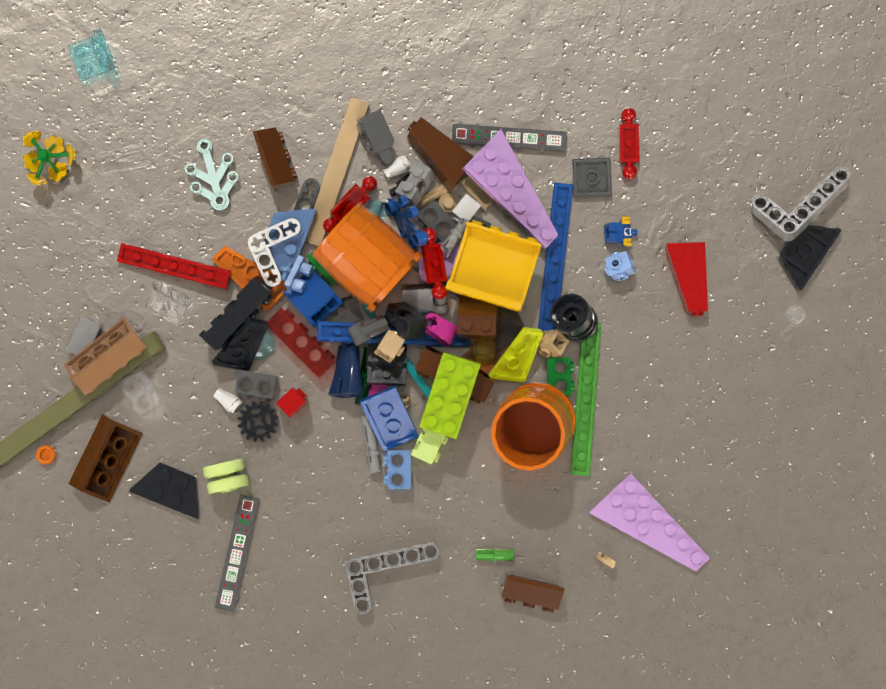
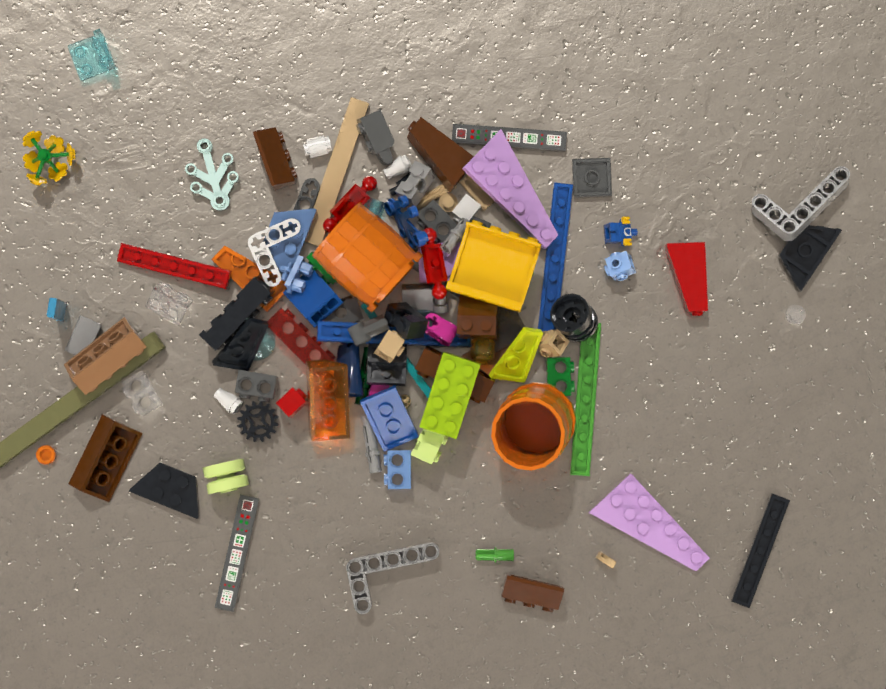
(56, 309): none -> dark azure tile
(317, 146): none -> white brick
(327, 400): none -> clear orange slope
(629, 143): red plate -> none
(760, 550): none -> black tile

